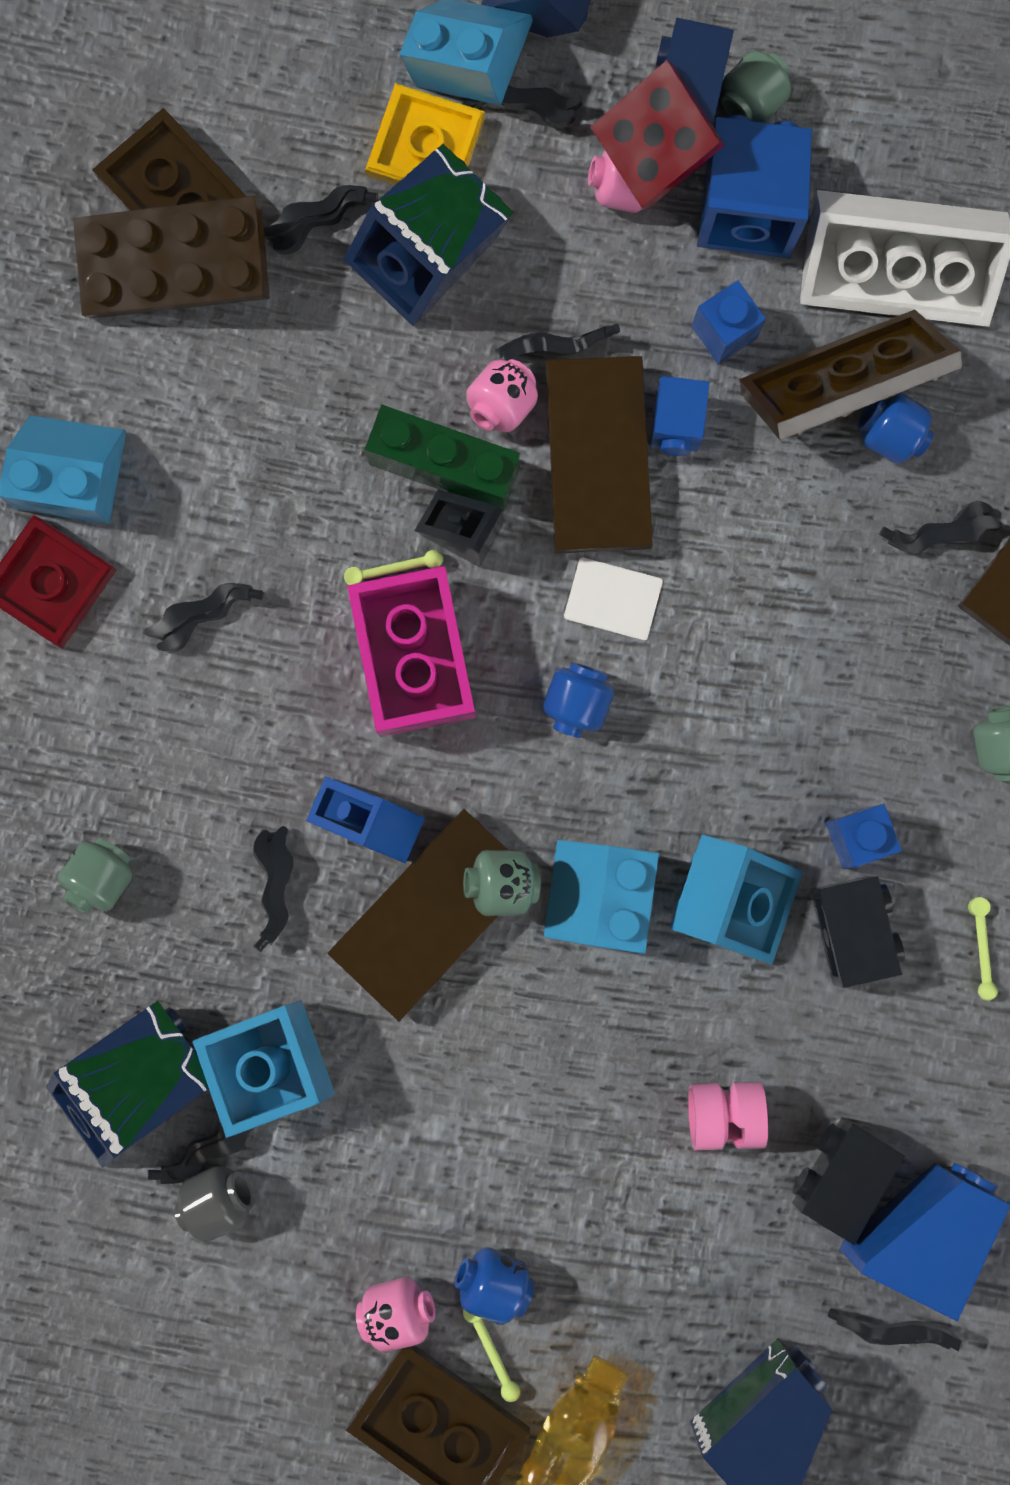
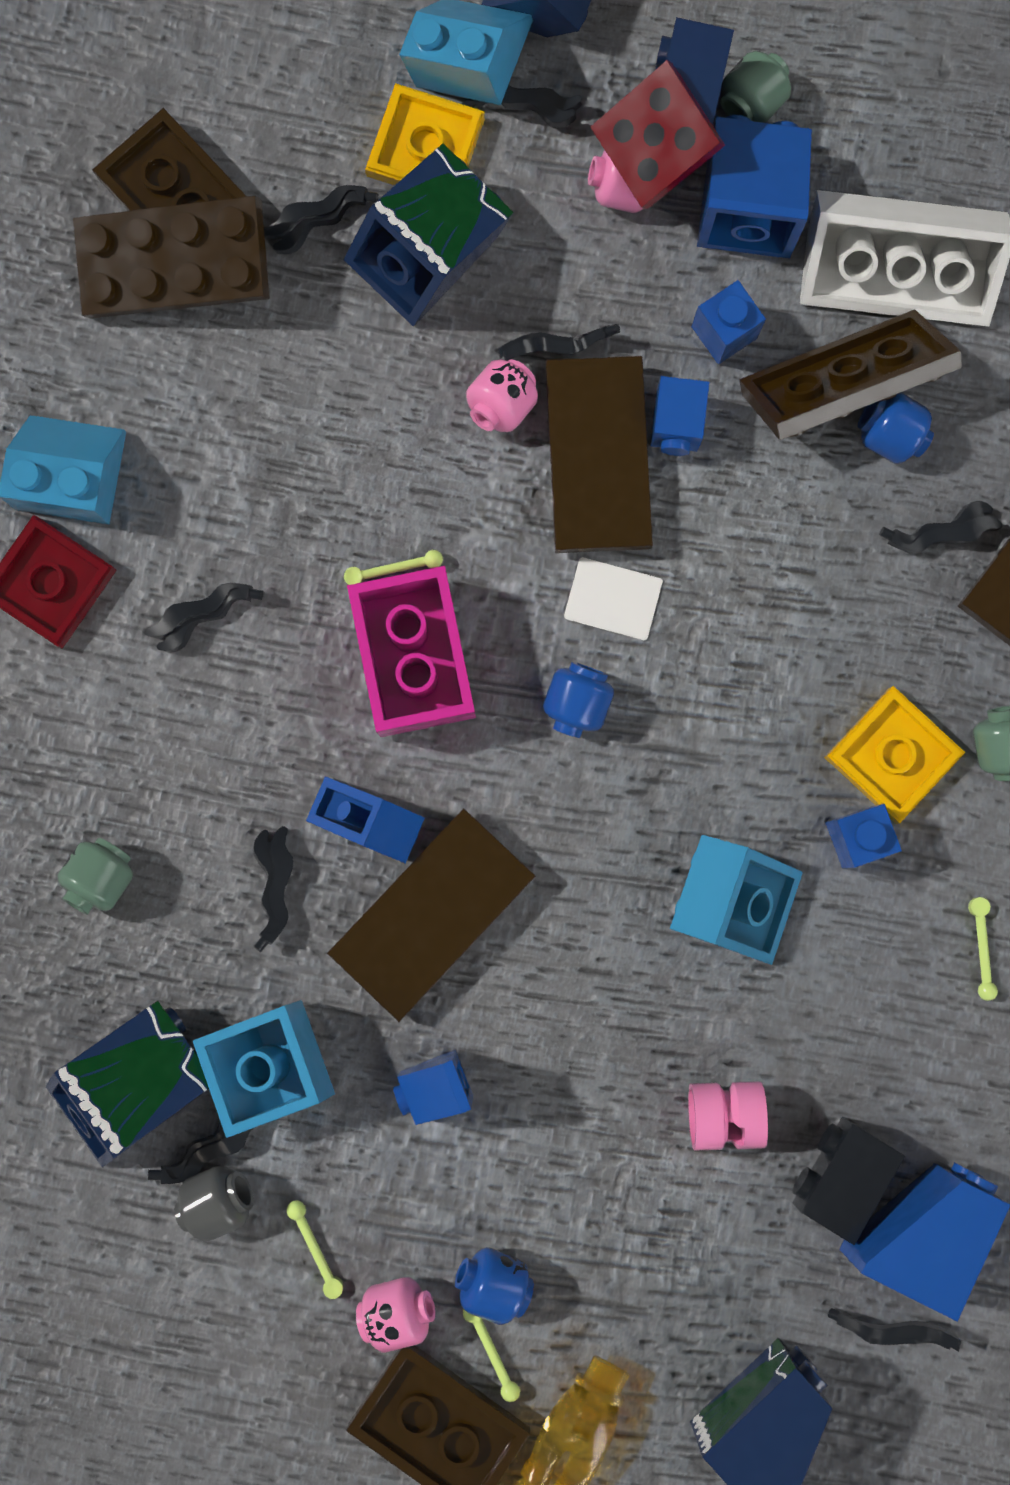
(333, 1285): none -> yellowish green hinge
(434, 1089): none -> blue slope
(442, 457): dark green brick -> none
(461, 525): black slope -> none
(502, 882): sand green head -> none
(601, 896): dark azure slope -> none
(858, 931): black brick -> none
(894, 754): none -> yellow tile

